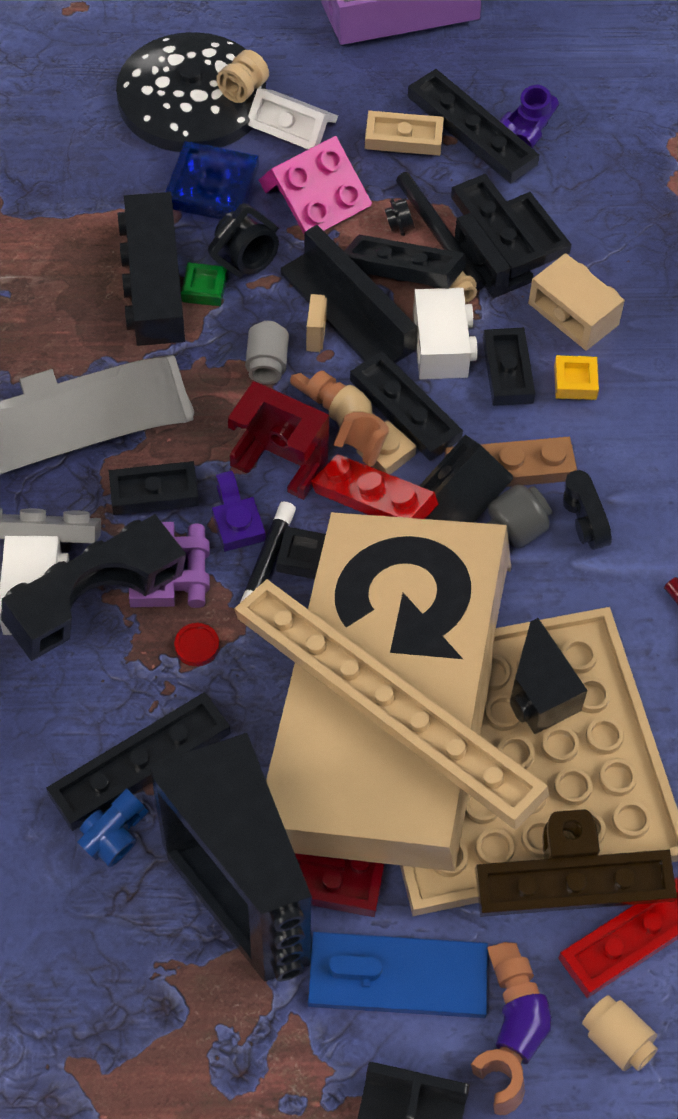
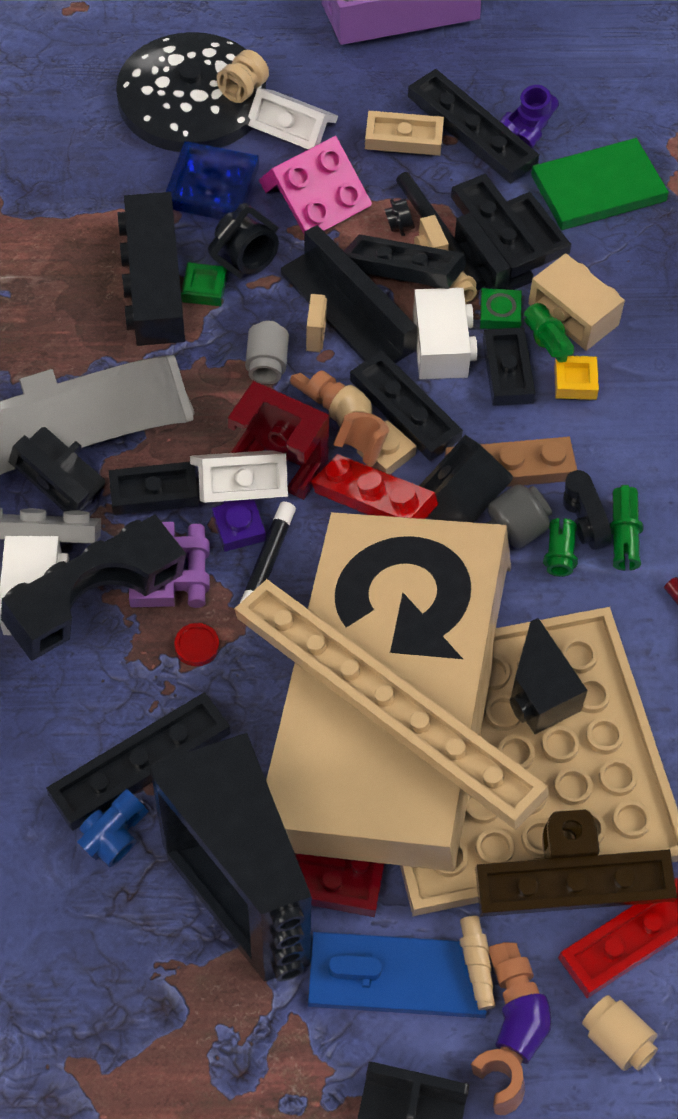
(56, 469): none -> black panel
(241, 475): none -> white panel
(300, 552): black plate -> none
(431, 234): none -> tan plate
(477, 960): none -> tan animal
(500, 308): none -> green tile
(548, 332): none -> green axle
(560, 556): none -> green pin
(599, 183): none -> green tile
(626, 527): none -> green axle

